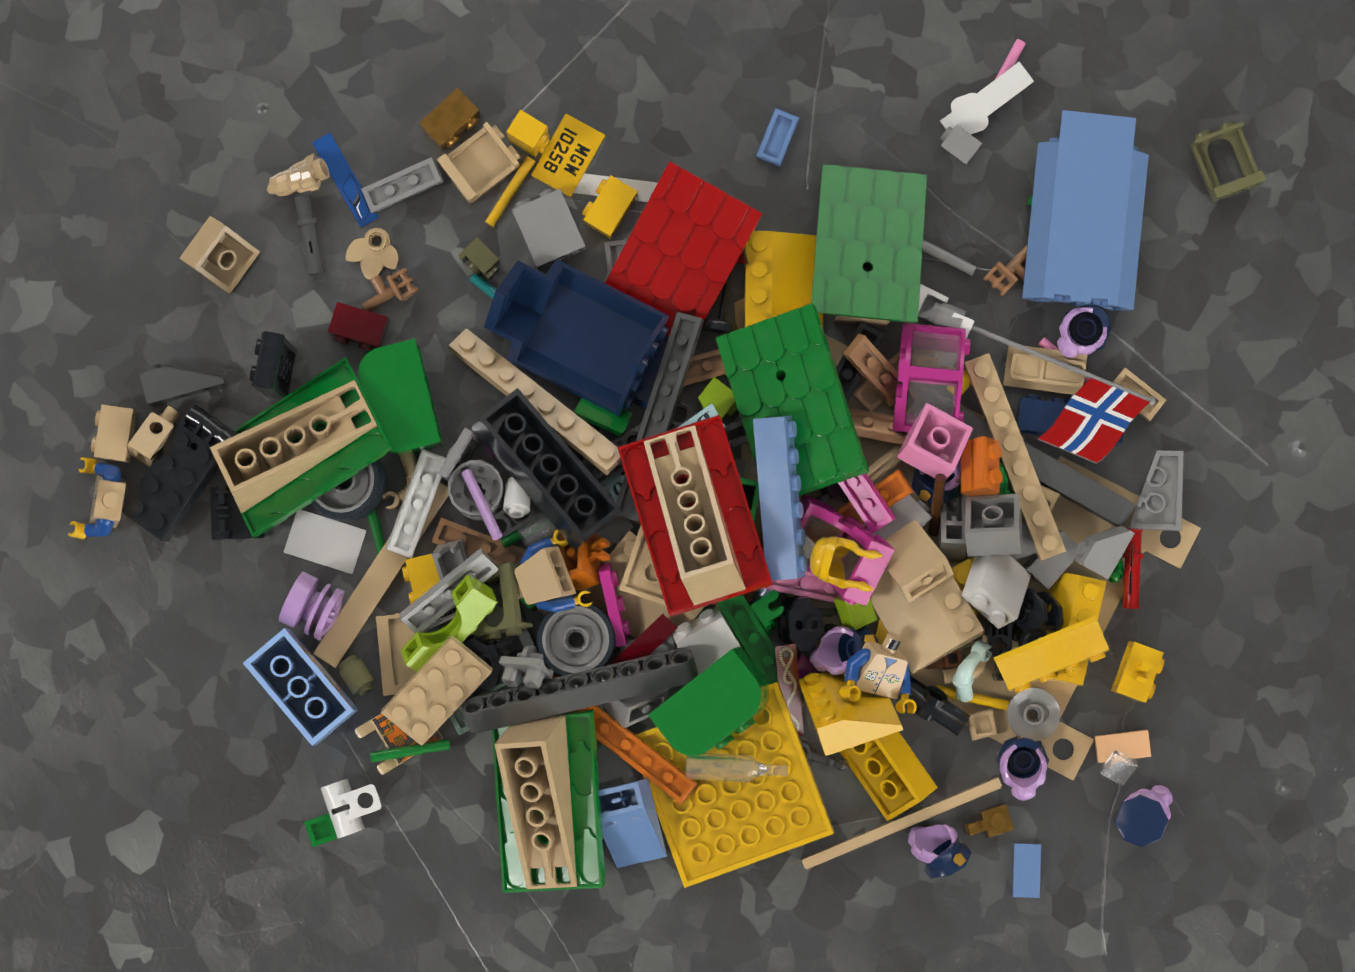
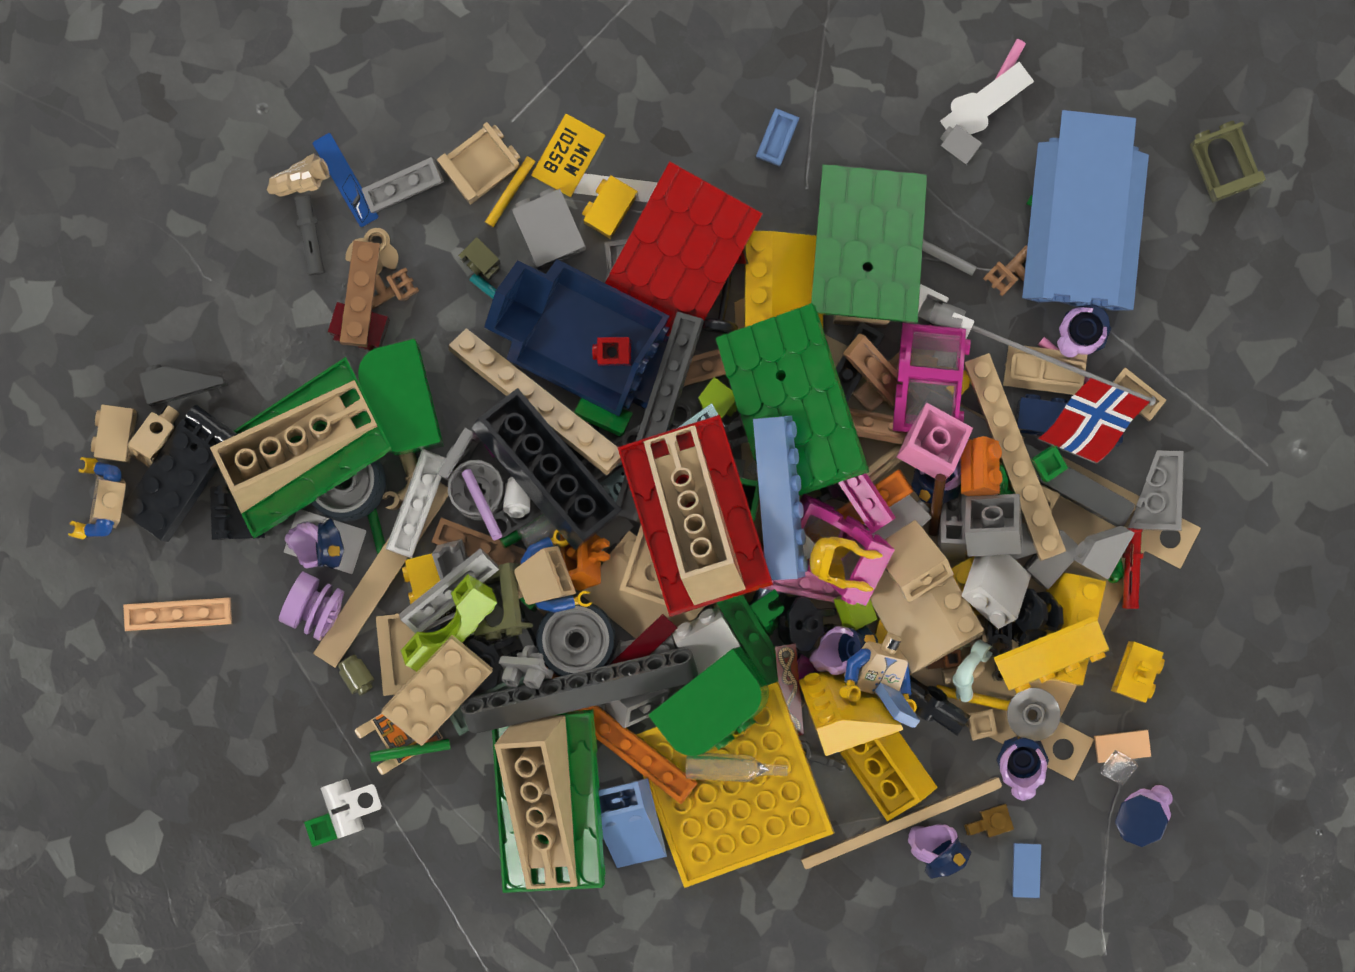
(177, 614): none -> light nougat tile
(219, 254): tan slope -> none
(274, 365): black hinge -> none
(300, 686): light blue brick -> none
(316, 544): none -> piece
(360, 293): none -> medium nougat plate
(450, 119): pearl gold brick -> none
(528, 134): yellow piece -> none
(614, 603): dark pink plate -> none
(623, 347): none -> red brick
(897, 705): none -> medium blue tile
(1049, 463): none -> green plate

